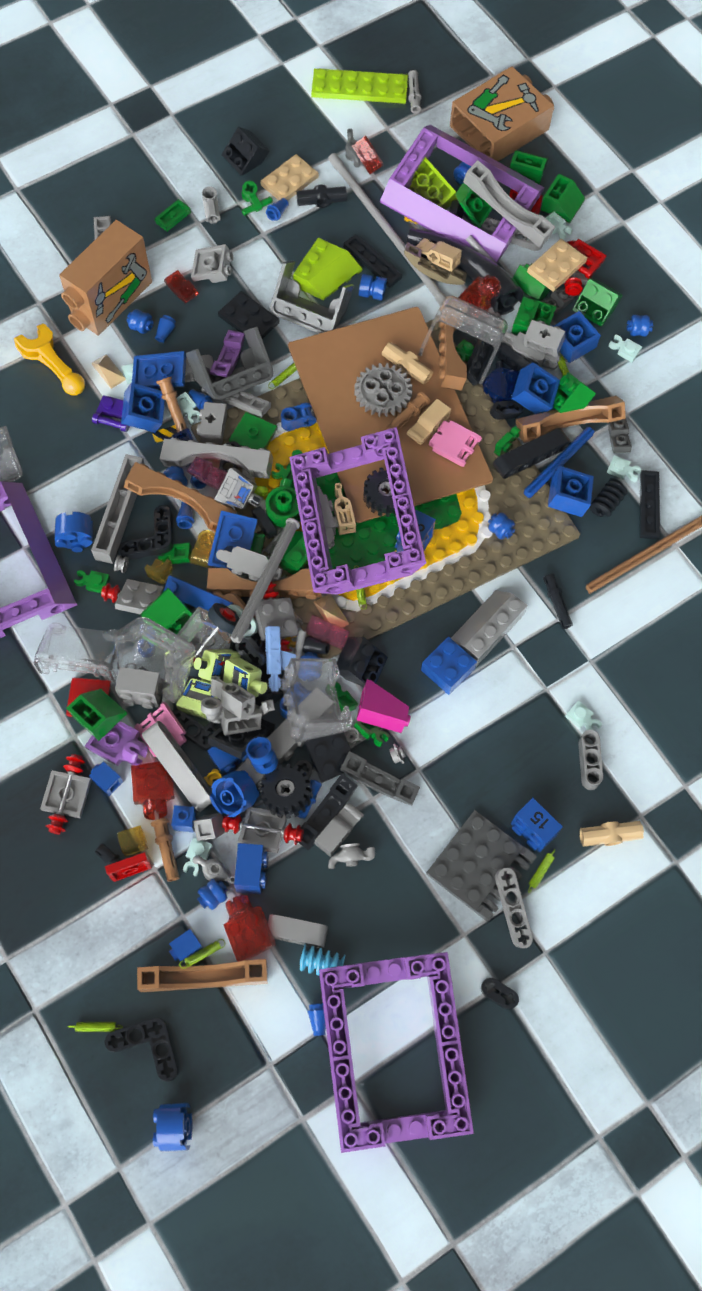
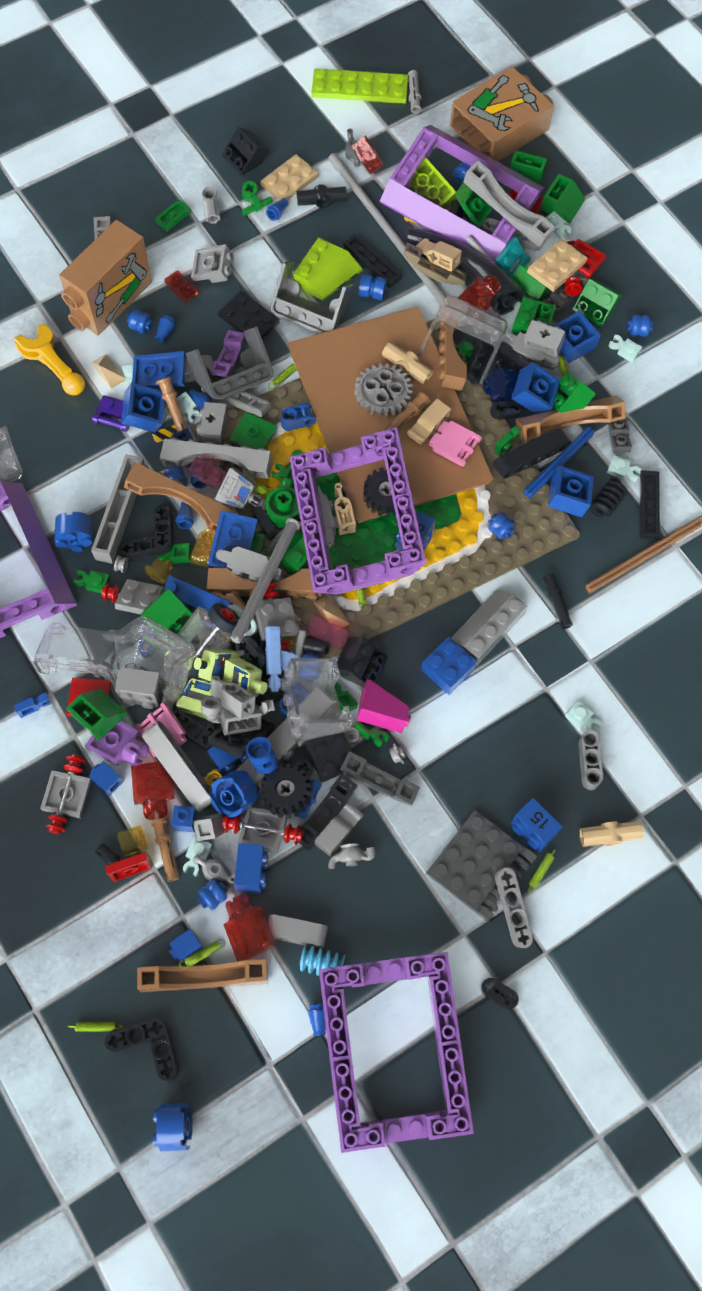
(29, 705): none -> blue plate
(510, 254): none -> teal plate

